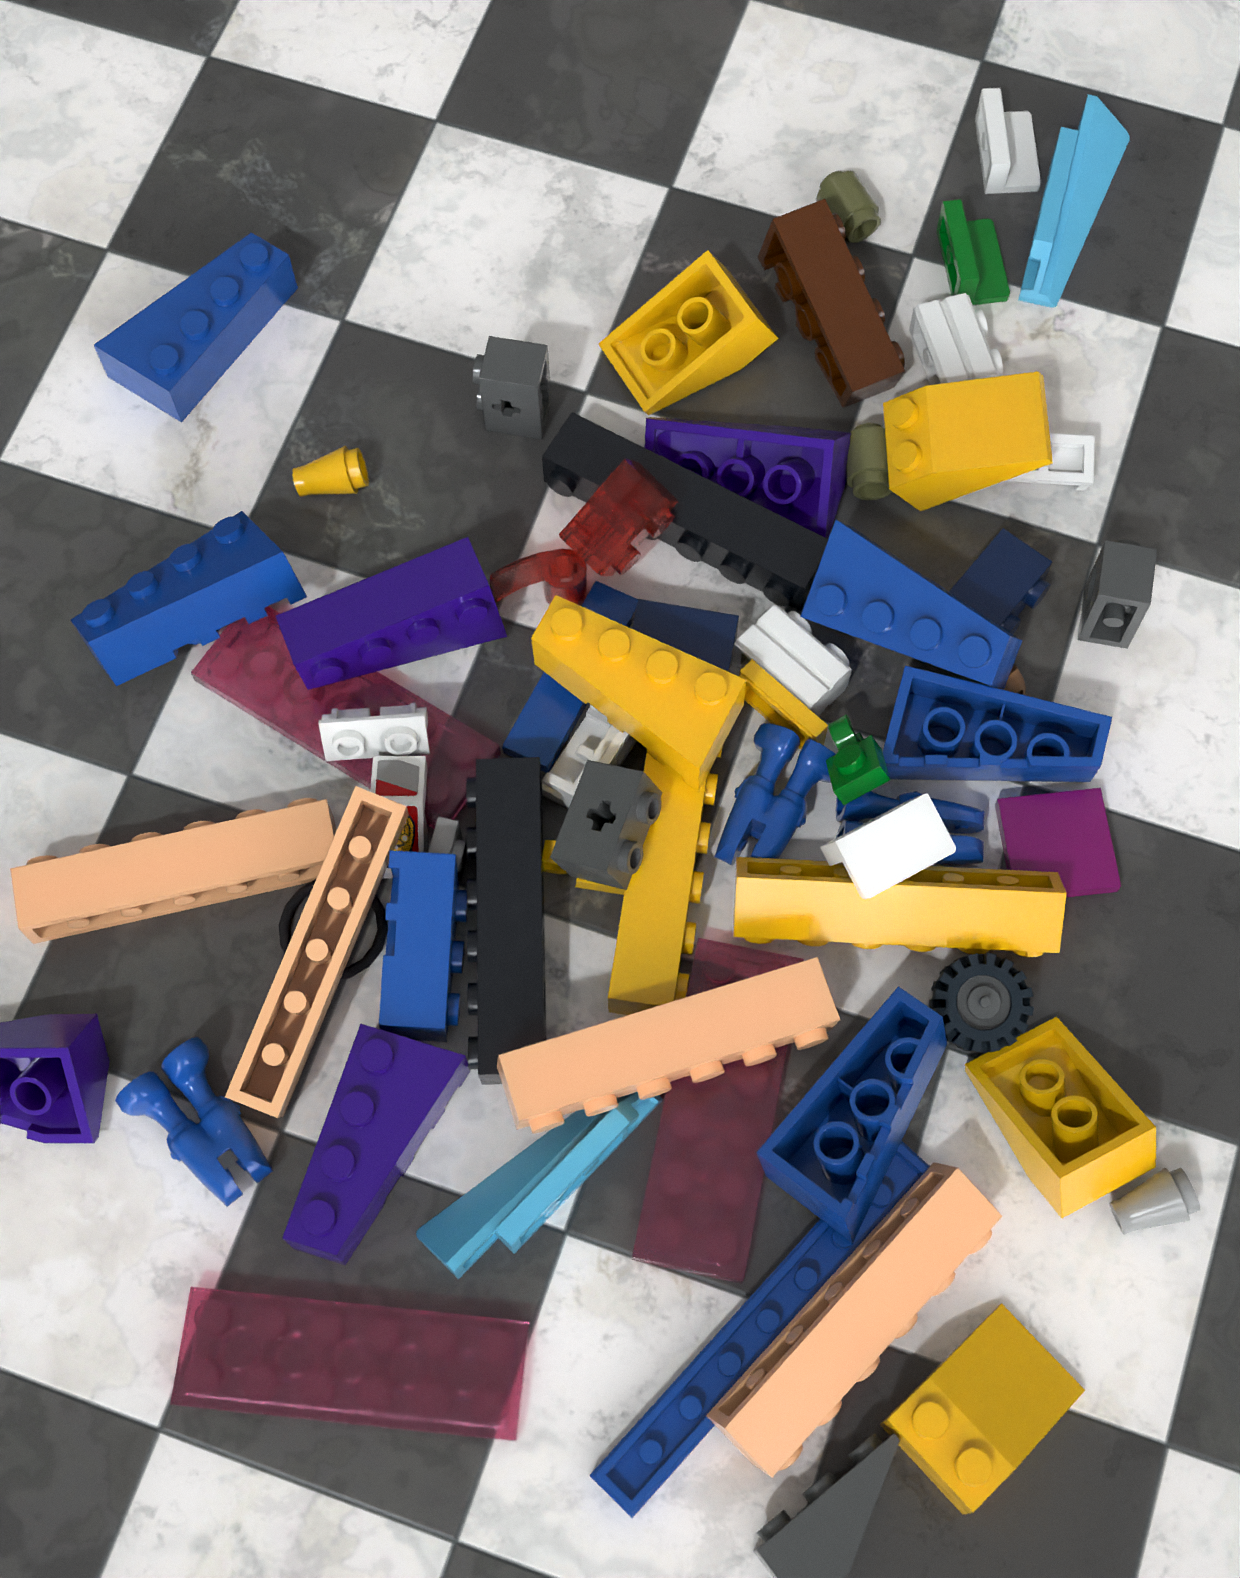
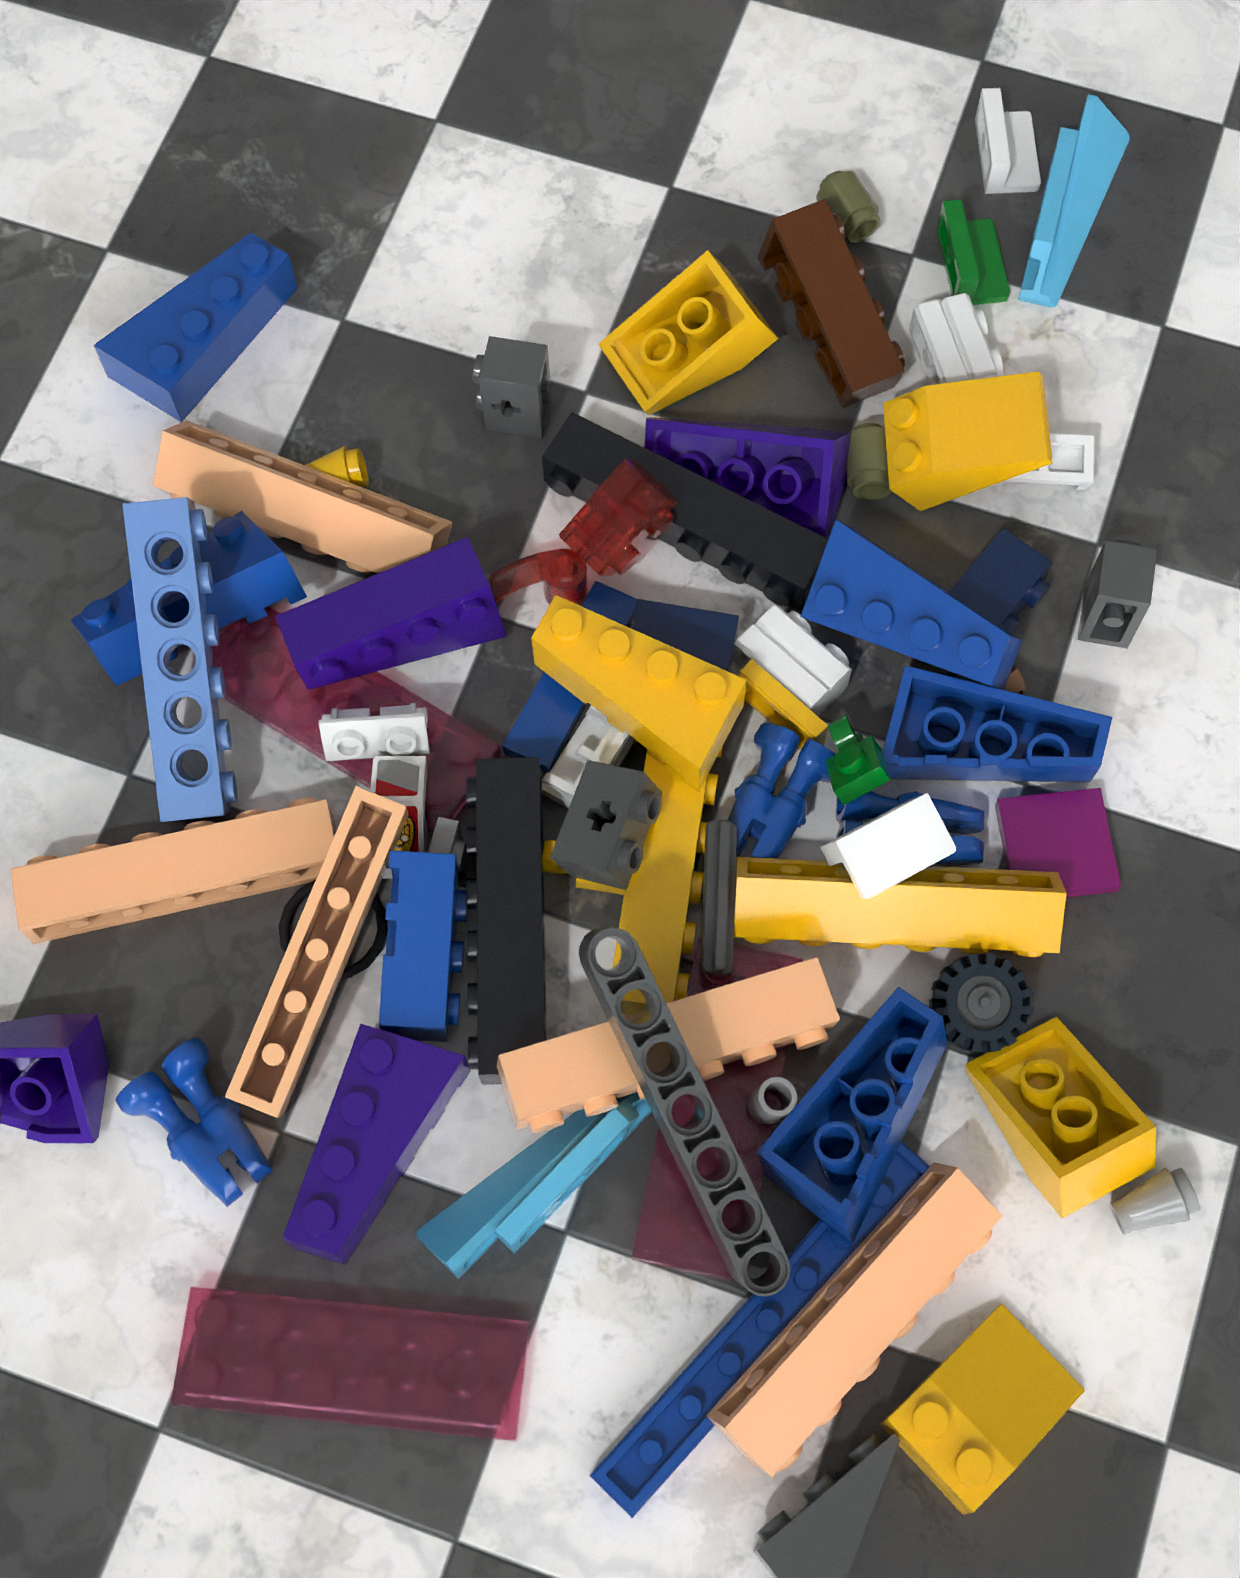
(147, 528): none -> medium blue brick
(294, 500): none -> light nougat brick
(705, 1128): none -> dark grey beam
(718, 898): none -> dark grey axle
(782, 1090): none -> light grey hinge

